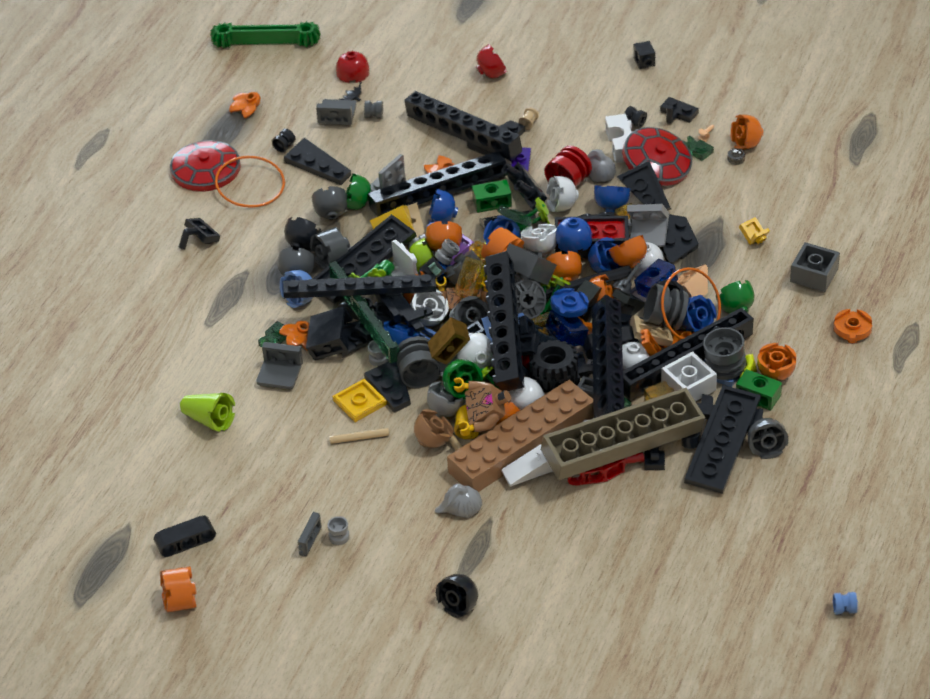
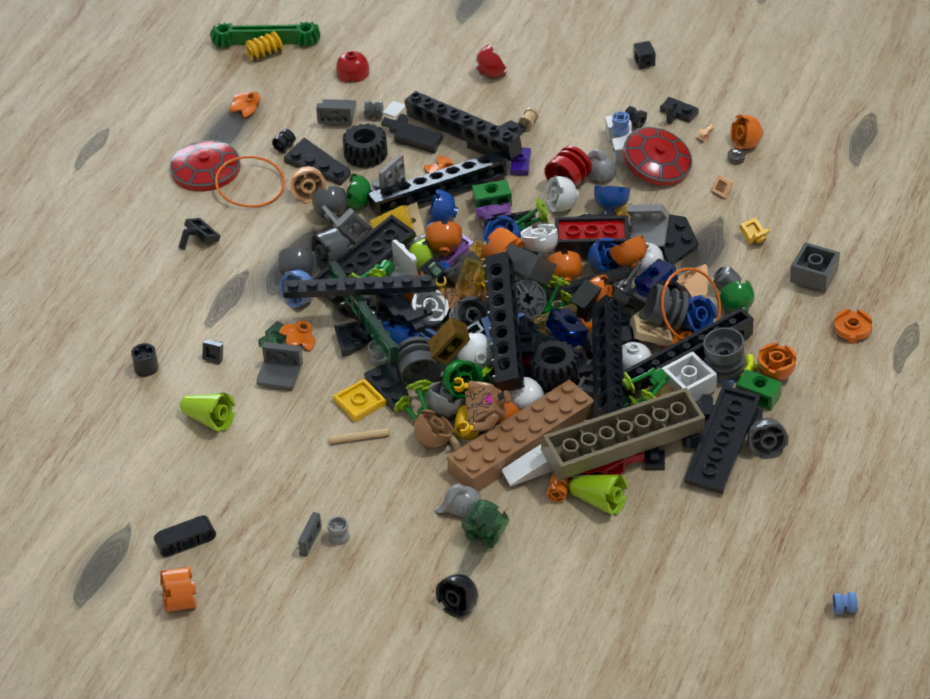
(144, 359): none -> black piece
(212, 351): none -> black tile
(263, 45): none -> yellow piece
(299, 232): black cylinder -> none
(305, 182): none -> light nougat cylinder
(326, 333): black panel -> none
(350, 223): none -> light grey bracket
(353, 94): black piece -> none
(365, 145): none -> black tyre
(394, 109): none -> white sticker
(413, 135): none -> black piece
(421, 388): none -> lime plant
(447, 251): light grey wheel -> none
(484, 523): none -> clear green brick
(493, 210): none -> medium lavender plate
(515, 215): clear green tile -> none
(524, 184): black plate -> none
(557, 489): none -> orange wheel
(569, 303): blue tile -> none
(573, 235): blue cylinder -> none
(601, 491): none -> lime cone
(620, 123): none -> medium blue wheel
(645, 185): black wing -> none
(649, 342): orange tile -> none
(658, 380): none -> green plant
(699, 149): clear green plate -> none
(722, 186): none -> light nougat slope
(725, 276): none -> flat silver head

